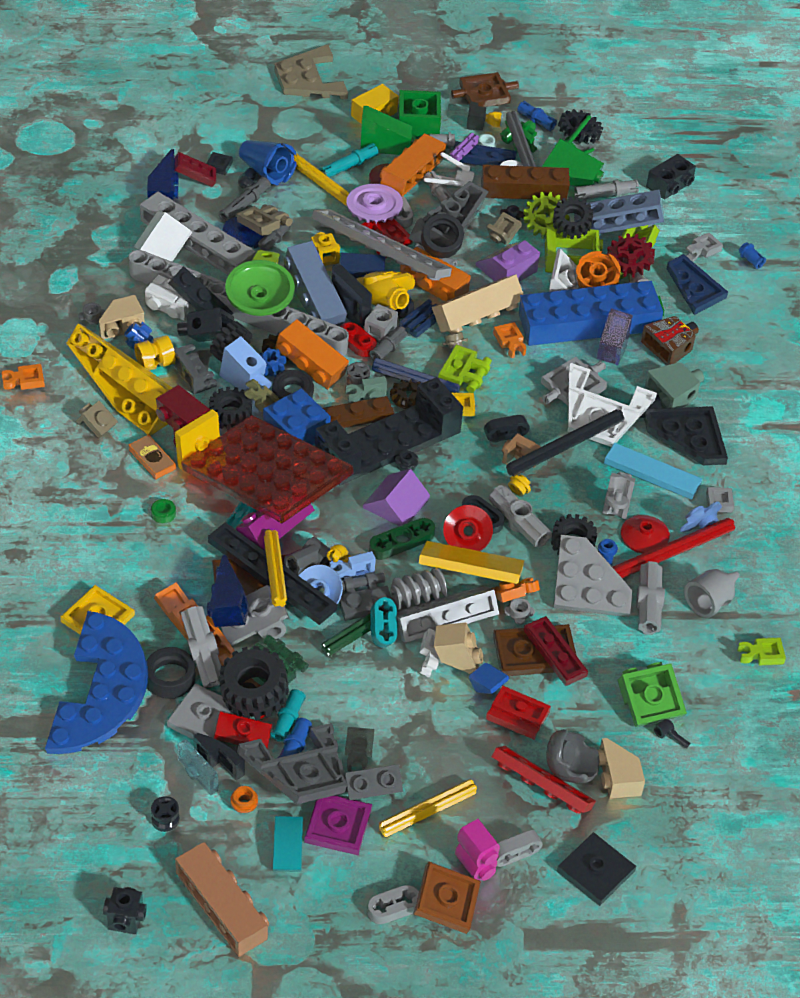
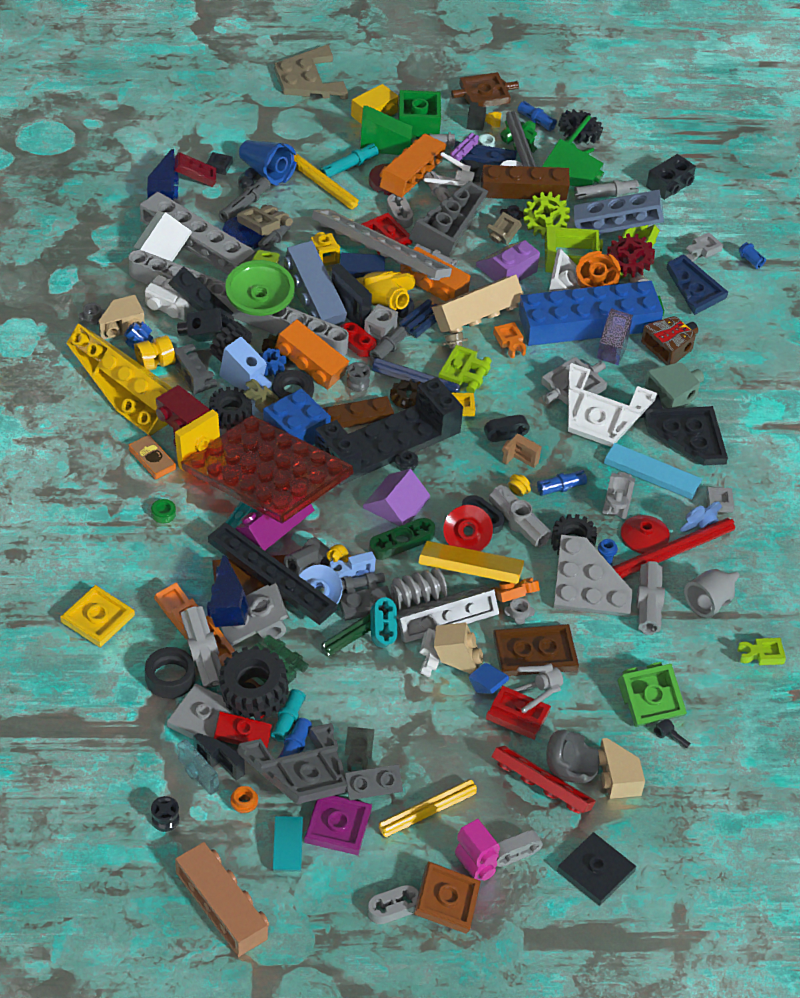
(27, 377): orange plate -> none
(97, 418): dark tan bracket -> none
(114, 691): blue plate -> none
(125, 910): black brick -> none
(275, 568): yellow axle -> none
(369, 389): sand green plate -> none
(374, 203): lavender gear -> none
(451, 222): black tyre -> none
(476, 167): none -> black plate
(548, 679): none -> light grey plant
(555, 651): dark red tile -> none
(562, 482): none -> blue pin
(564, 443): black axle -> none
(576, 207): black tyre -> none

